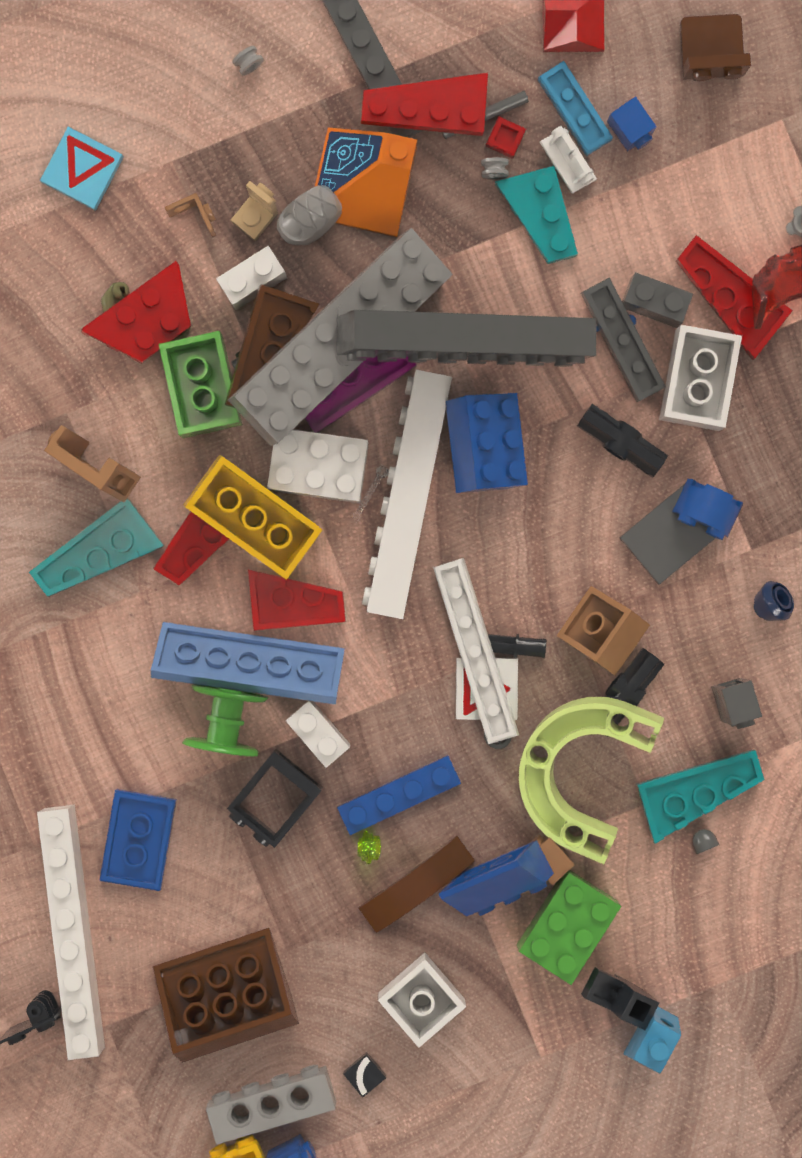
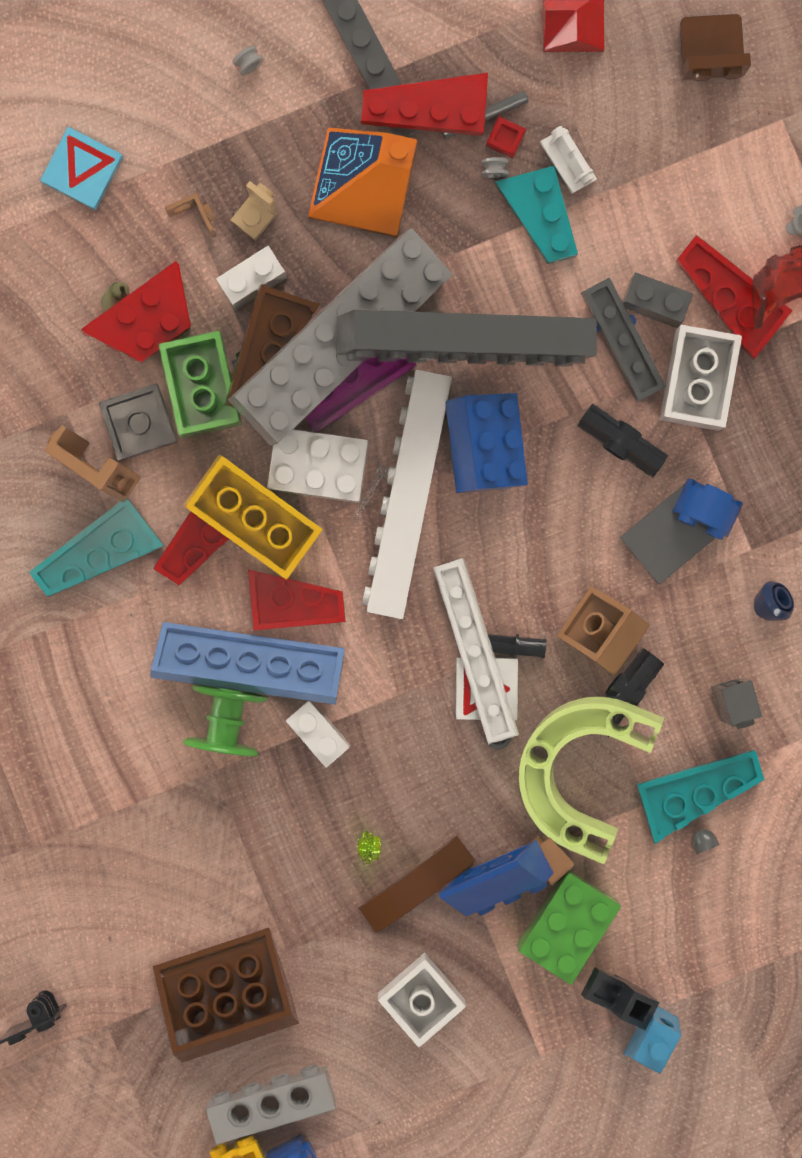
(71, 932): white brick -> none
(137, 422): none -> plate
(138, 839): blue tile -> none
(263, 833): black window -> none
(309, 216): light grey piece -> none
(364, 1074): black tile -> none
(399, 795): blue plate -> none
(575, 108): dark azure tile -> none
(632, 125): blue brick -> none

